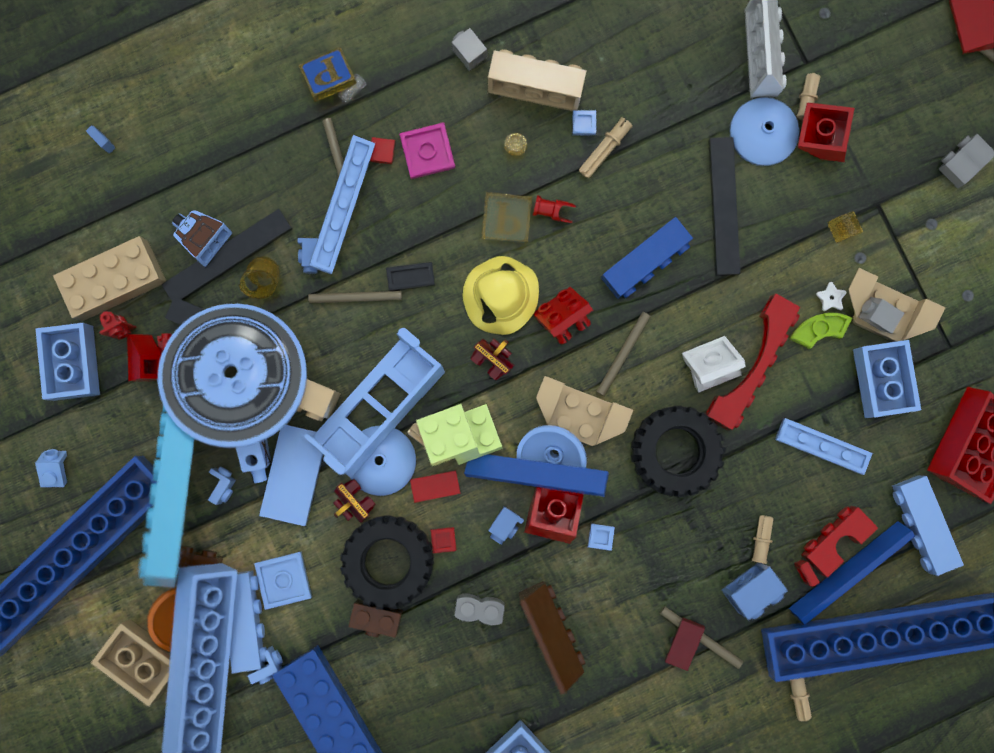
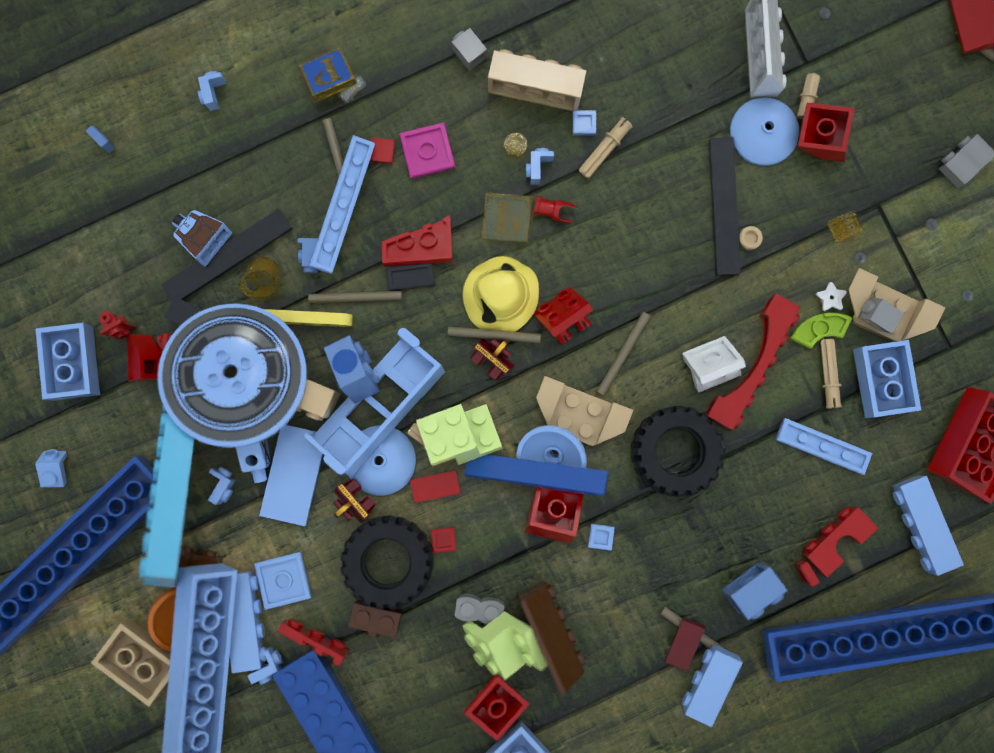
(109, 279): tan brick -> none
(207, 93): none -> light blue bracket
(313, 318): none -> light yellow beam
(321, 645): none -> red wing
(352, 369): none -> medium blue brick
(422, 246): none -> red wing
(494, 334): none -> dark tan bar
(496, 707): none -> red slope
(504, 525): medium blue brick -> none
(504, 645): none -> yellowish green bracket
(533, 167): none -> light blue bracket
(646, 258): blue brick -> none
(711, 684): none -> light blue brick
(750, 238): none -> tan tile
(762, 539): tan axle -> none
(800, 698): tan axle -> none
(830, 373): none -> tan axle
(851, 572): blue tile -> none

